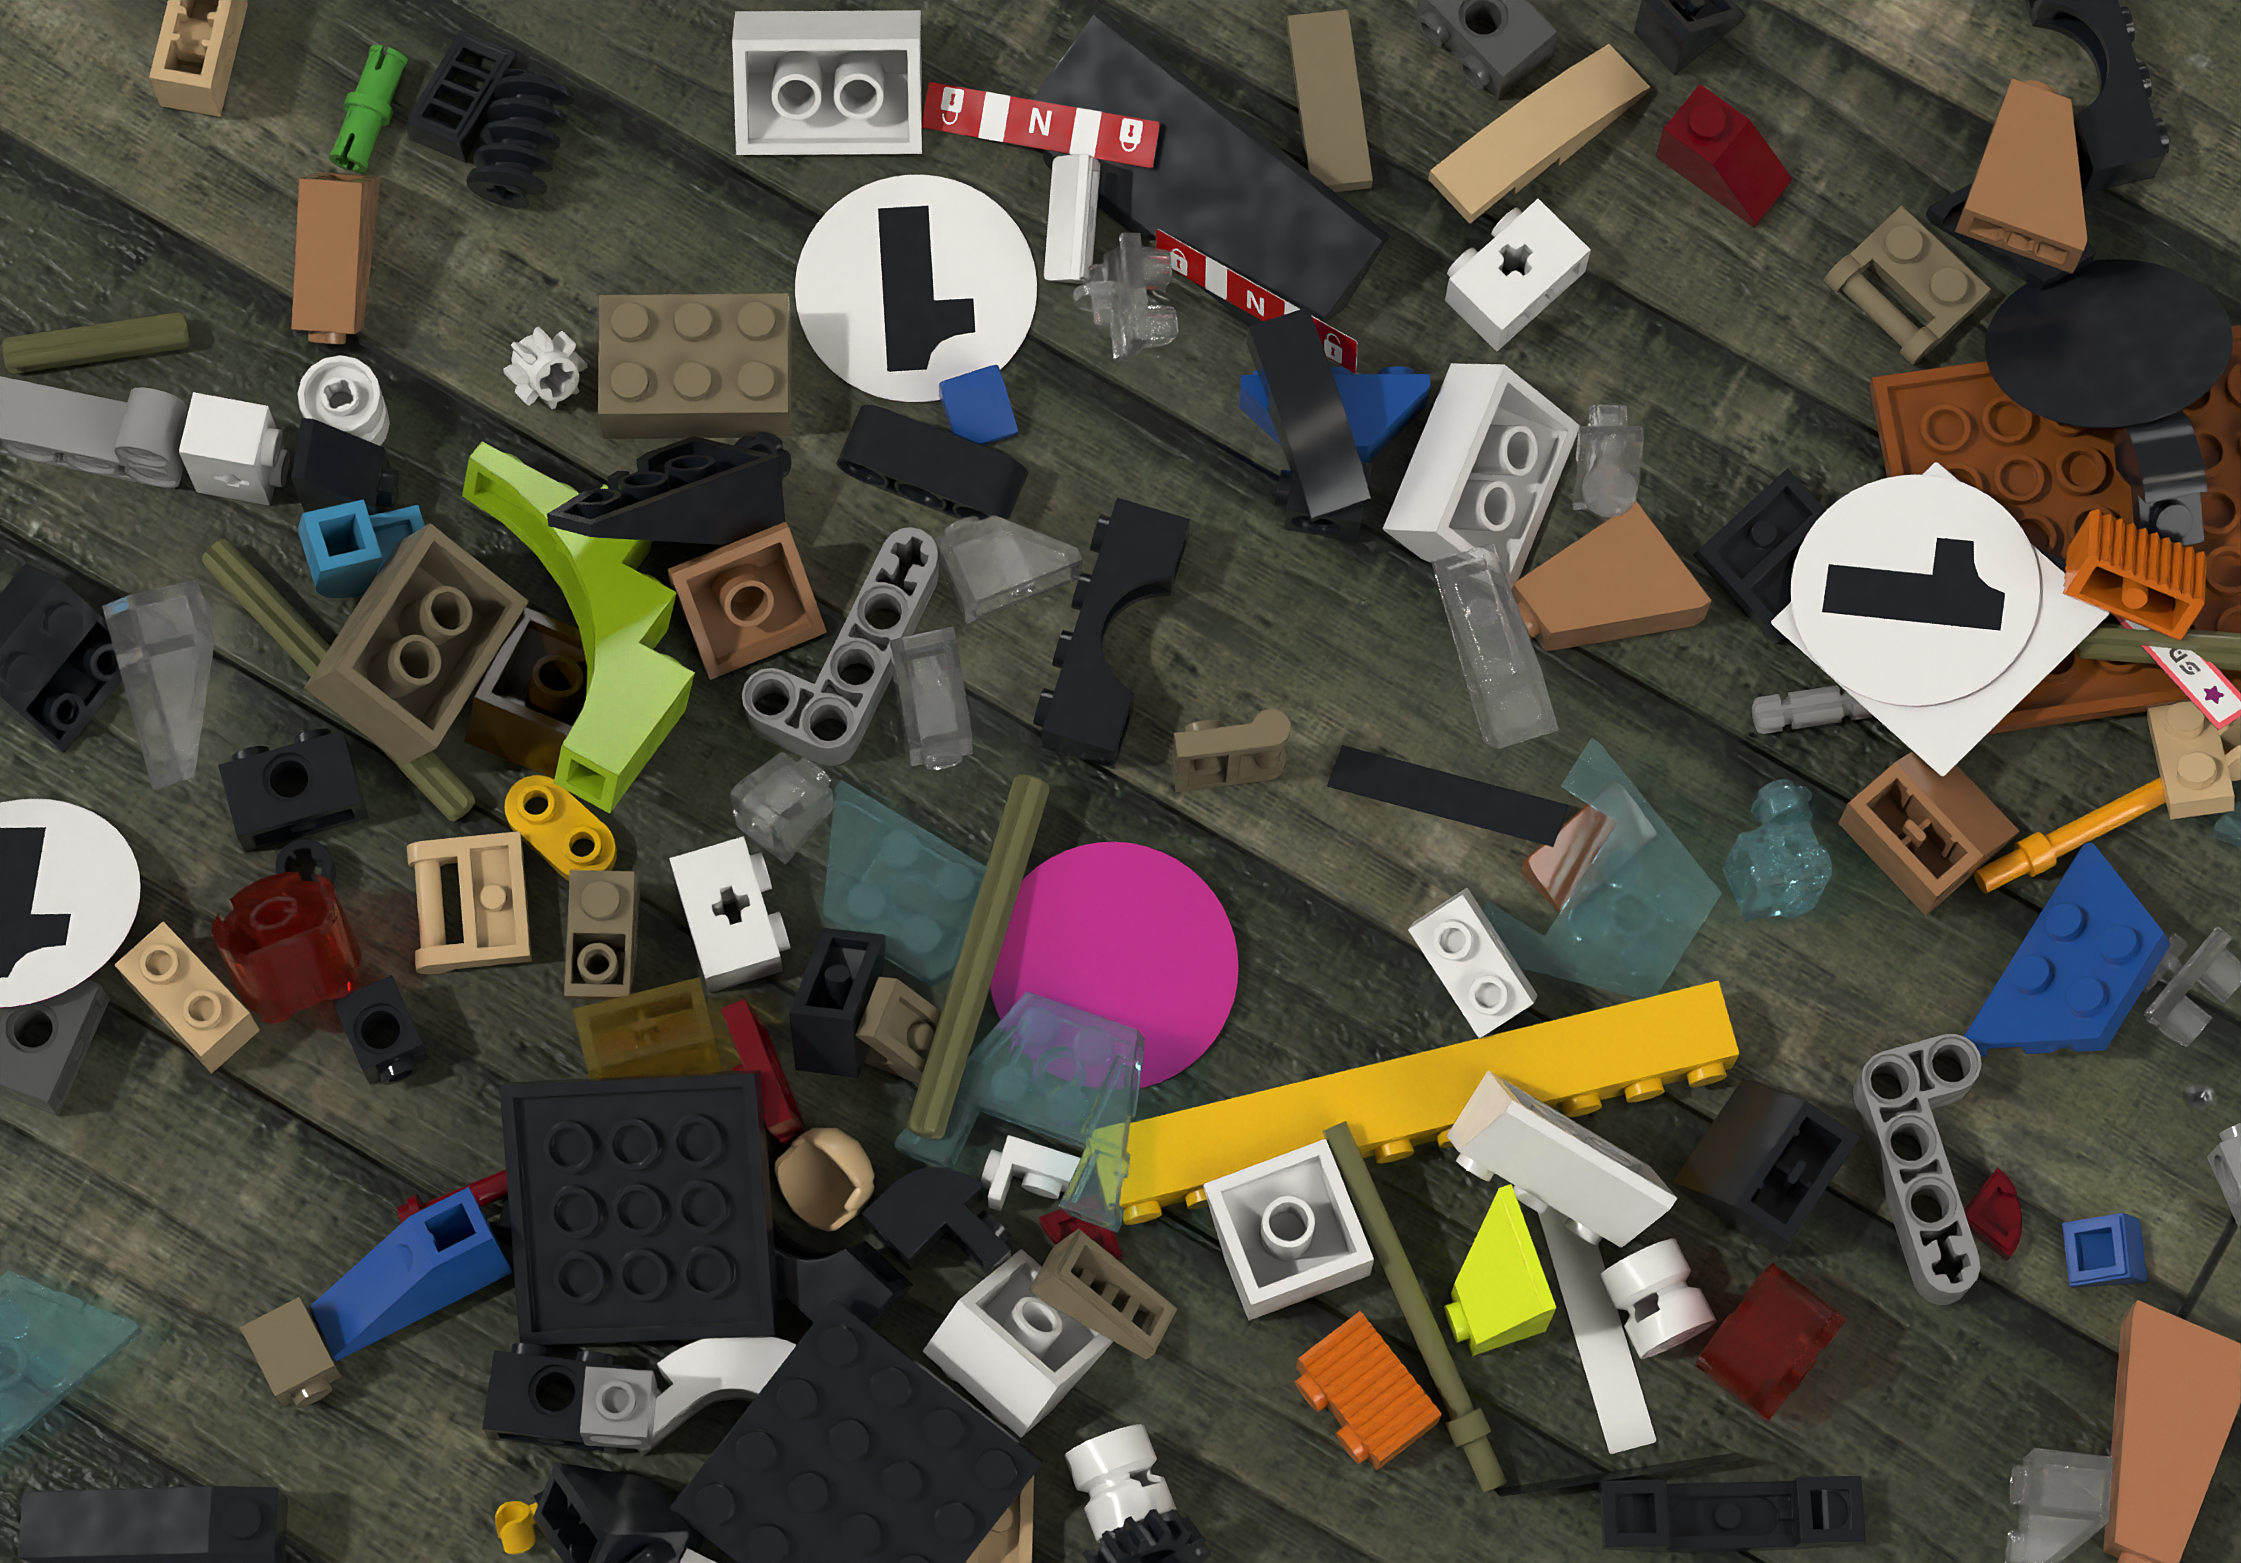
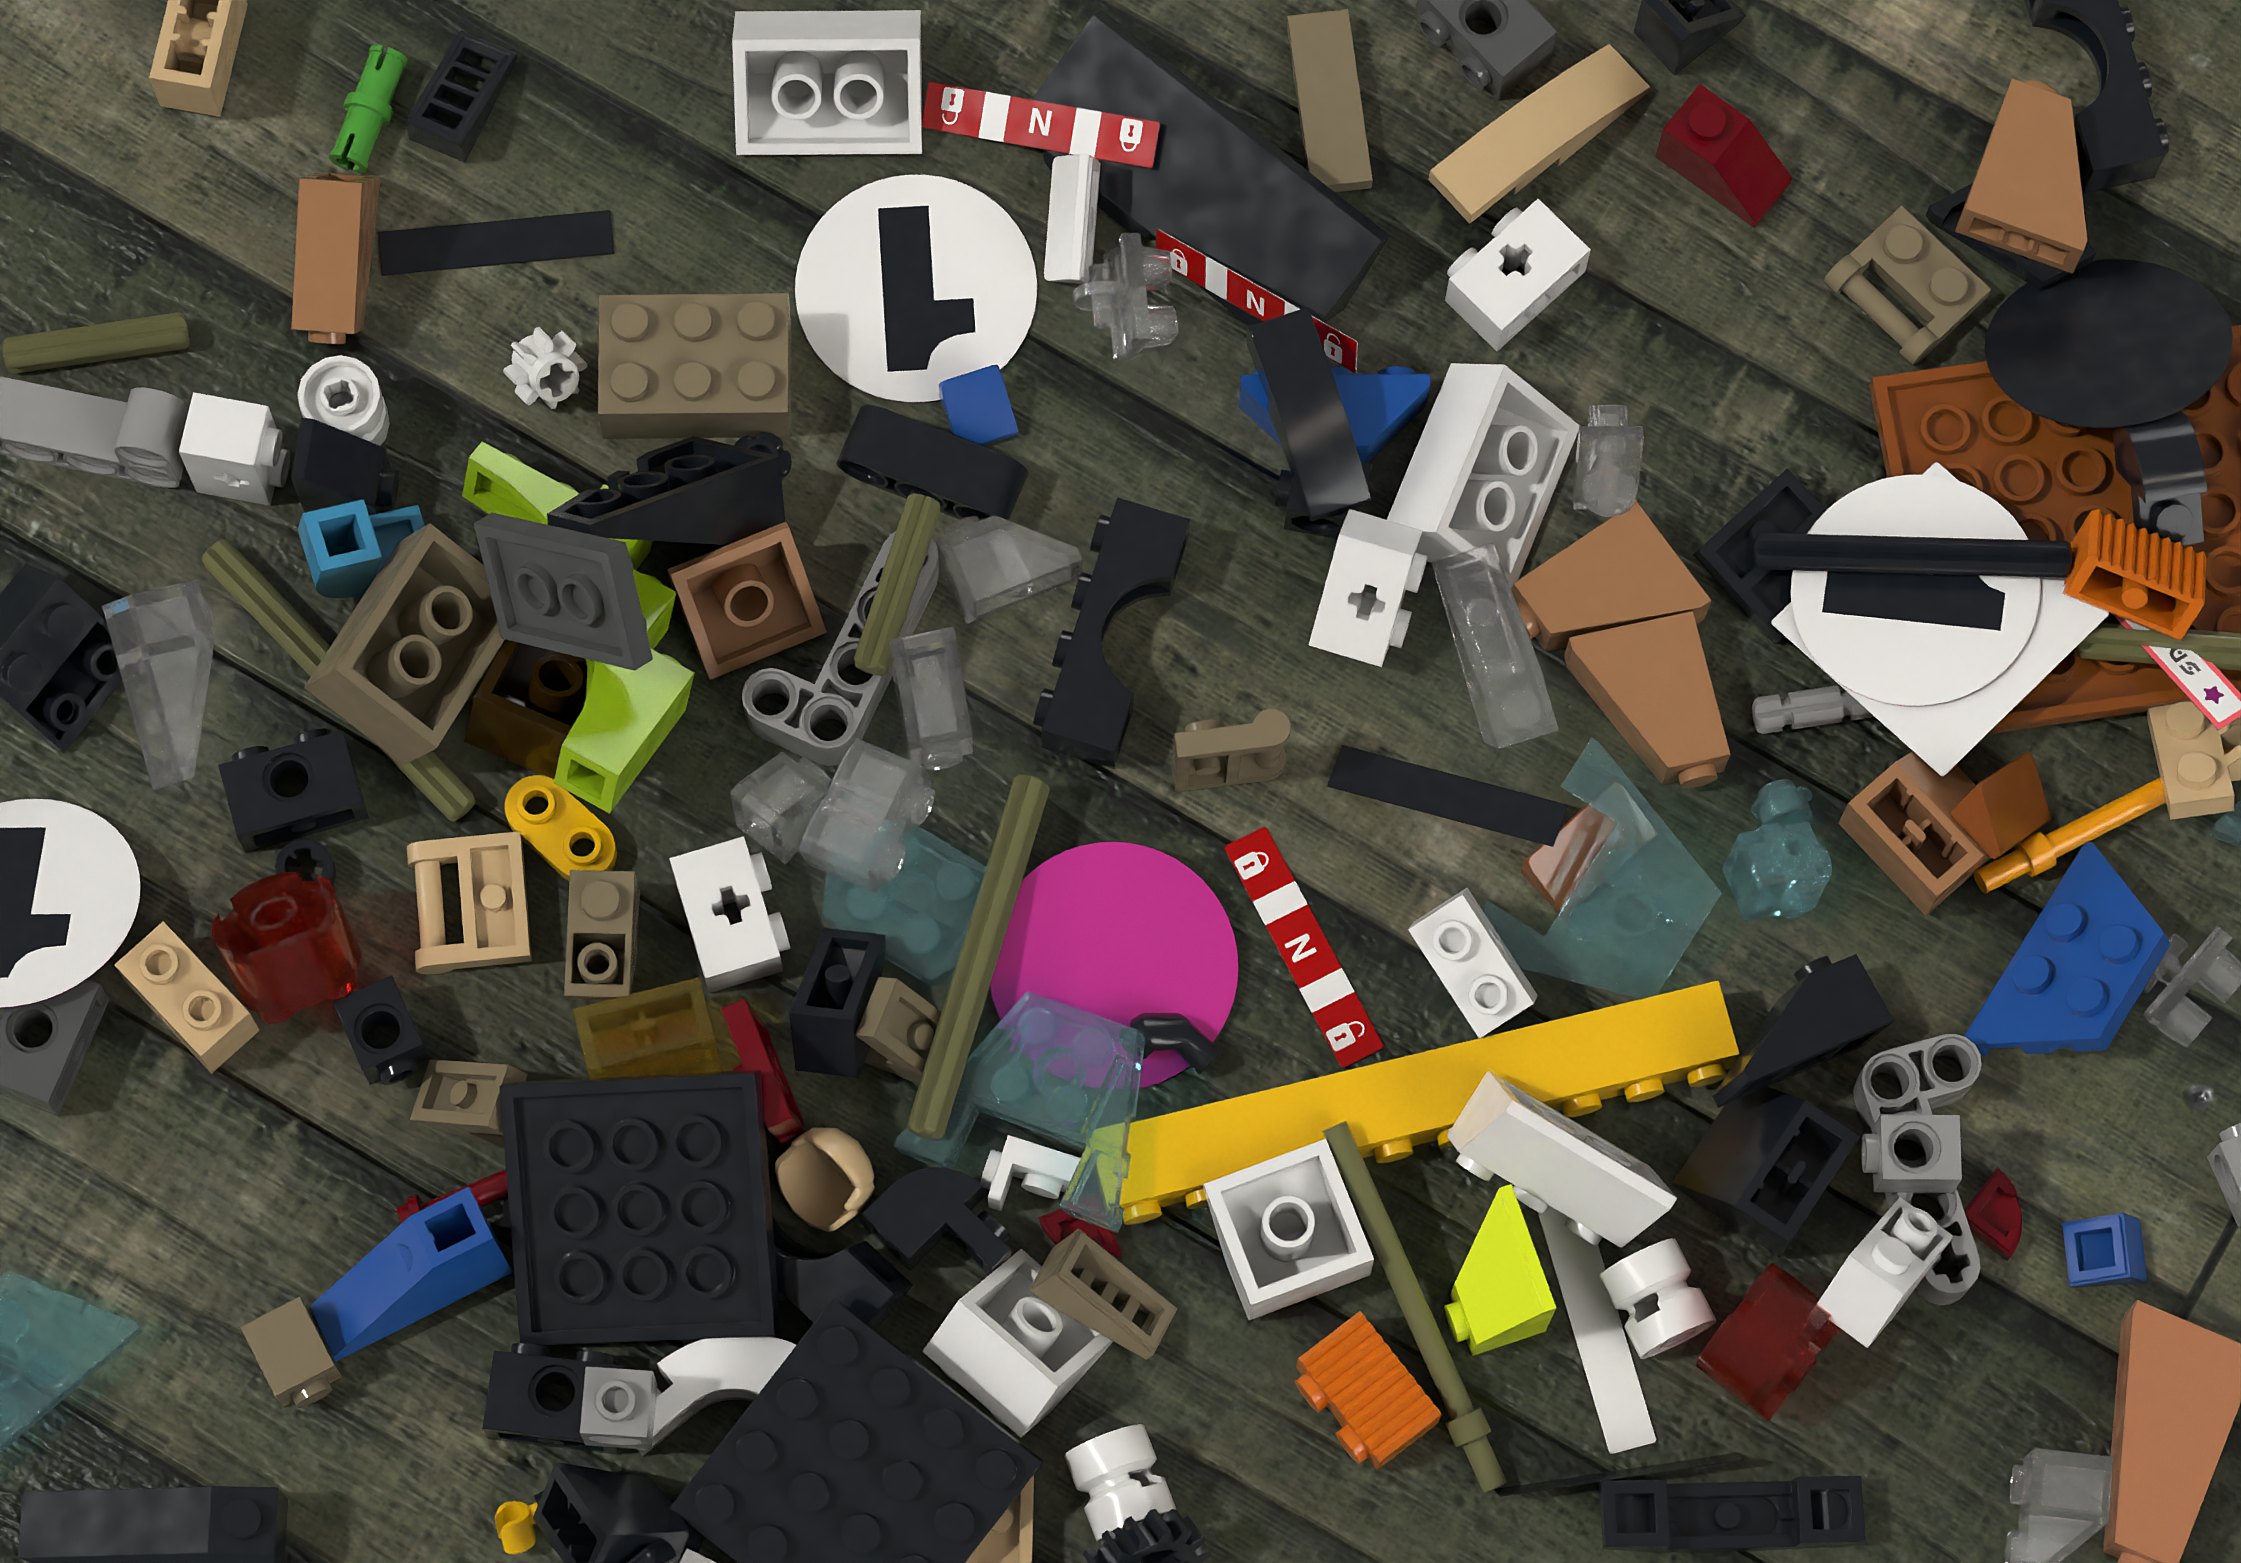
(464, 1099): none -> dark tan slope
(496, 242): none -> black sticker
(516, 136): black piece -> none
(563, 591): none -> dark grey plate
(867, 815): none -> clear brick
(897, 583): none -> olive axle
(1176, 1033): none -> black arm
(1303, 947): none -> red sticker
(1375, 555): none -> white brick
(1656, 694): none -> medium nougat slope
(1815, 1021): none -> black slope
(1883, 1271): none -> white slope
(1913, 555): none -> black axle
(1937, 1137): none -> light grey brick
(2004, 807): none -> dark orange slope

